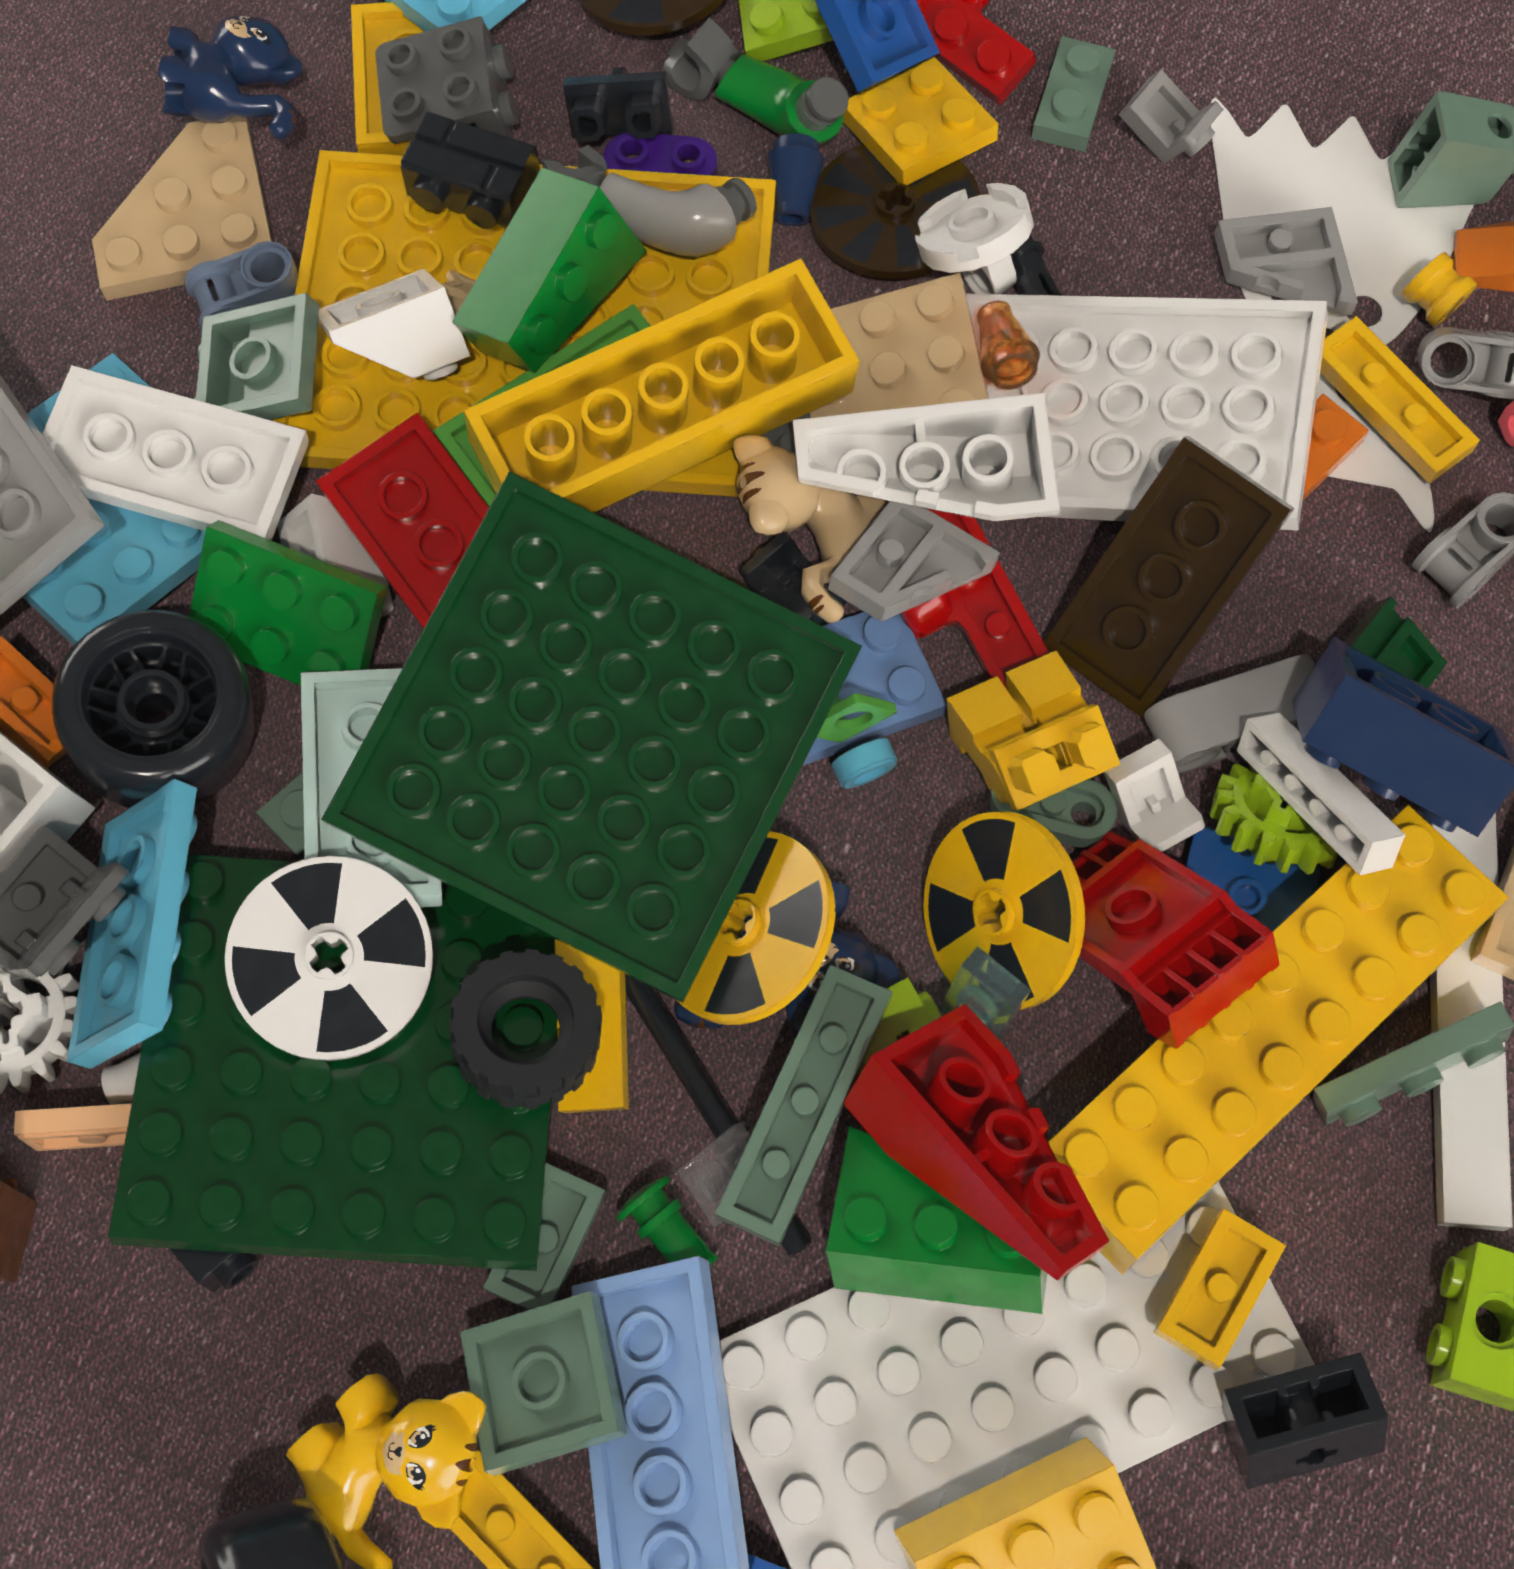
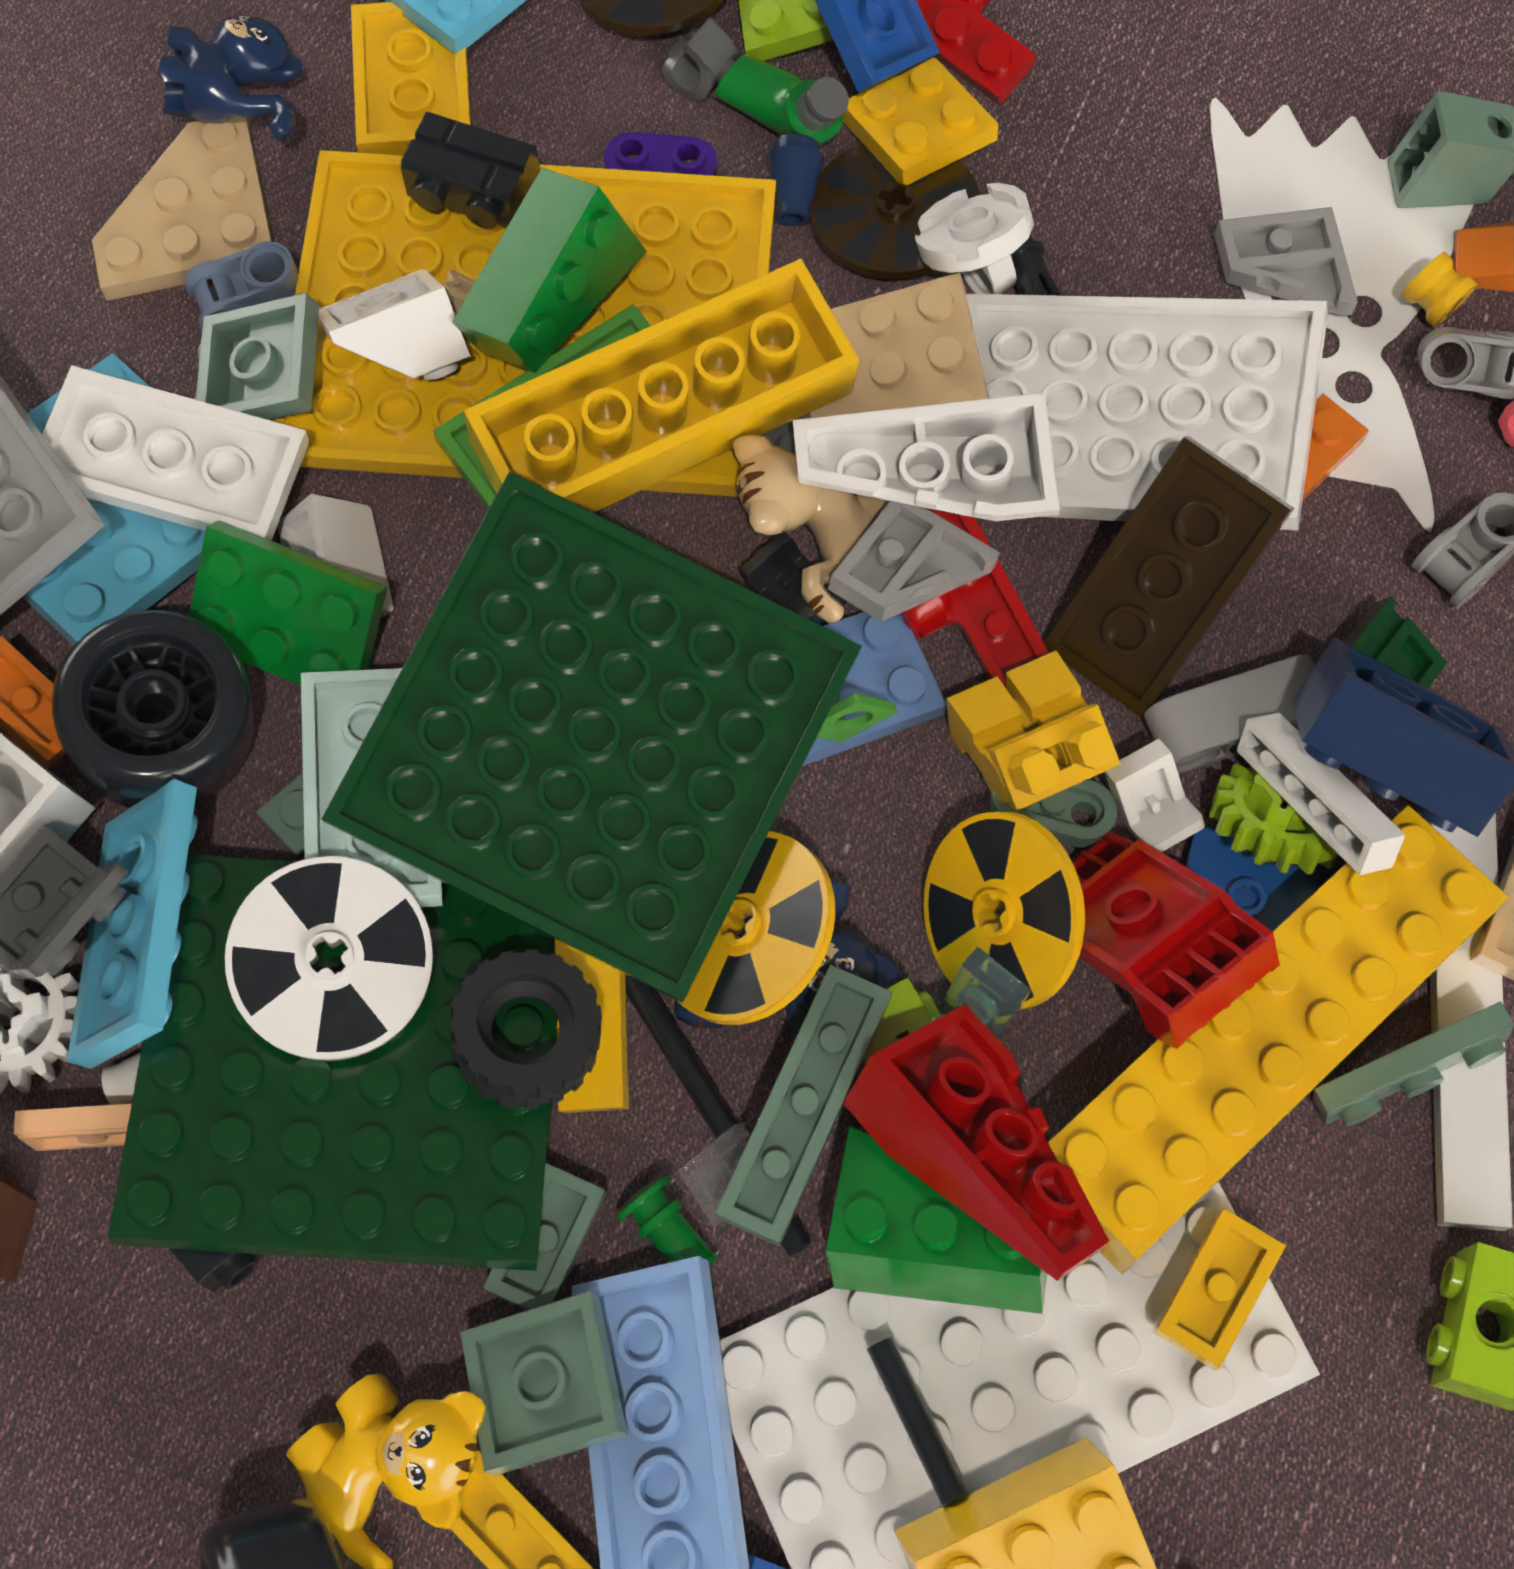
(408, 511): red plate -> none
(448, 73): dark grey bracket -> none
(618, 105): black hips -> none
(674, 221): light grey piece -> none
(864, 763): medium azure tile -> none
(917, 1421): none -> black piece
(1006, 350): clear orange cone -> none
(1073, 94): sand green plate -> none
(1169, 119): light grey bracket -> none
(1304, 1420): black brick -> none
(1395, 400): yellow plate -> none

